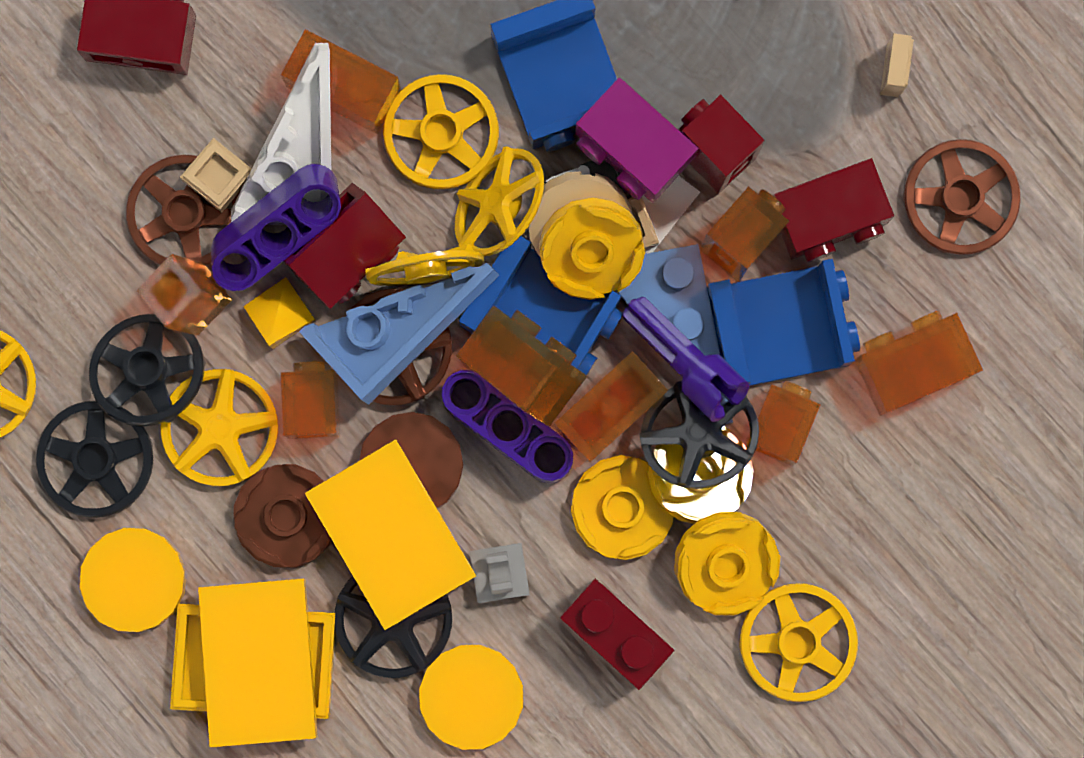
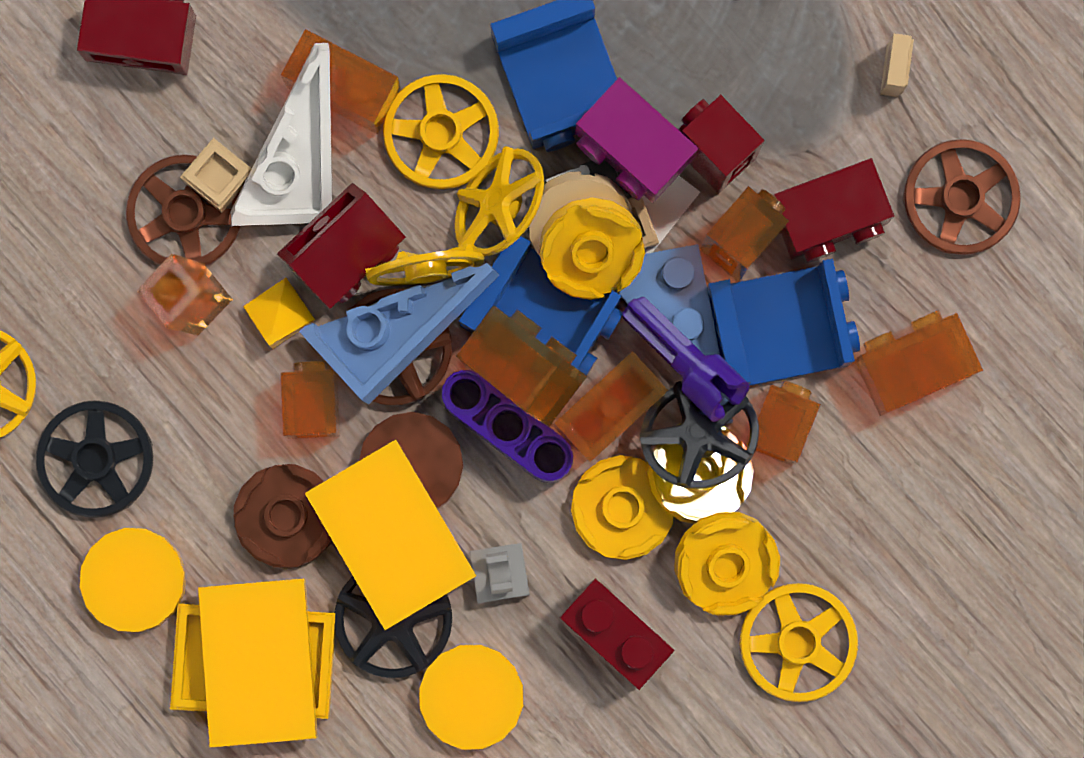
(146, 371): black wheel -> none
(221, 428): yellow wheel -> none
(268, 249): dark purple beam -> none

